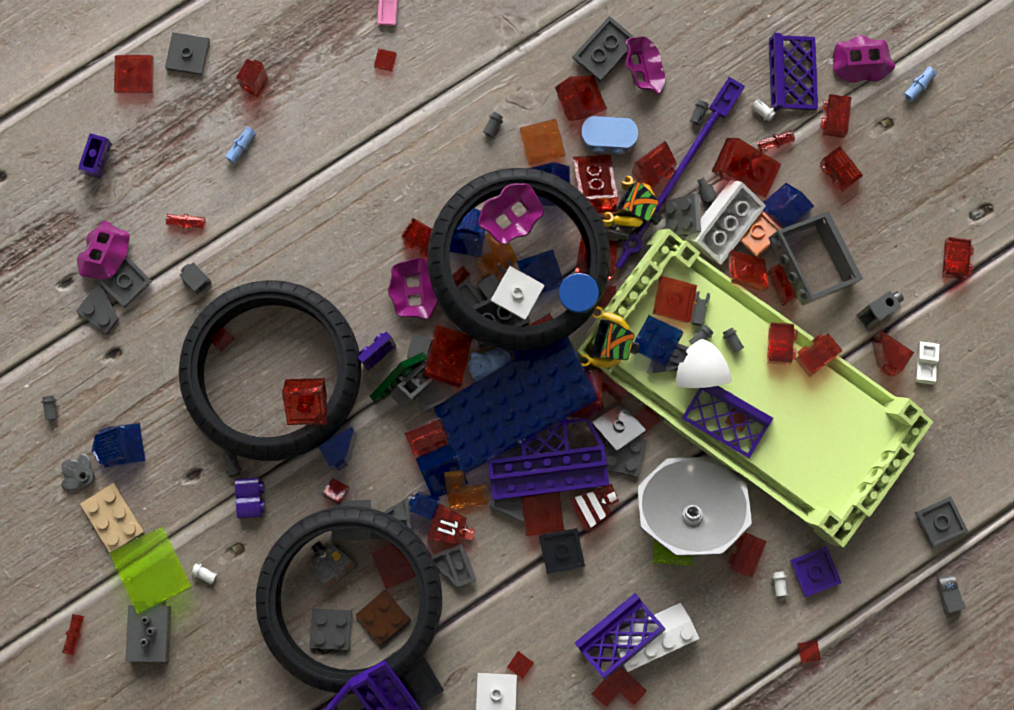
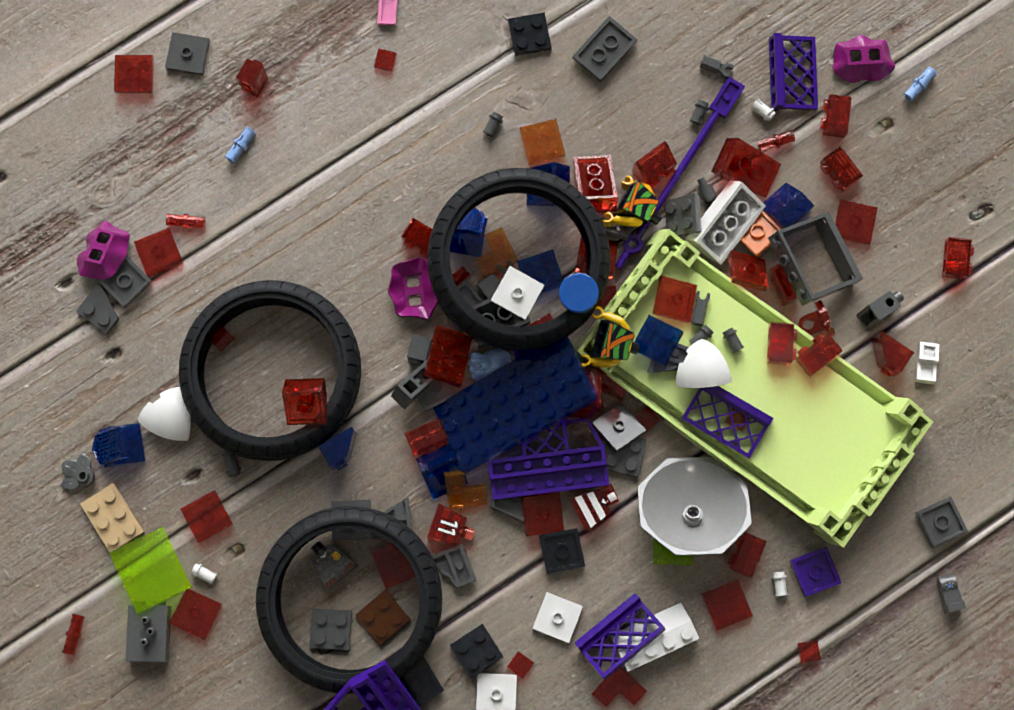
(49, 407): dark grey pin -> none
(95, 156): dark purple brick -> none
(158, 252): none -> clear red plate
(167, 416): none -> white brick
(194, 277): dark grey brick -> none
(195, 613): none -> clear red plate
(206, 516): none -> clear red plate
(248, 498): dark purple brick -> none
(335, 491): clear red tile -> none
(378, 350): dark purple plate -> none
(402, 370): dark green wing -> none
(424, 504): clear blue brick -> none
(476, 651): none -> black plate
(502, 204): magenta piece -> none
(529, 34): none -> black plate
(557, 617): none -> white plate
(580, 97): clear red slope -> none
(609, 135): light blue brick -> none
(649, 66): magenta piece -> none
(716, 66): none -> dark grey bar
(727, 604): none -> clear red plate
(820, 320): none -> clear red tile
(855, 221): none -> clear red plate

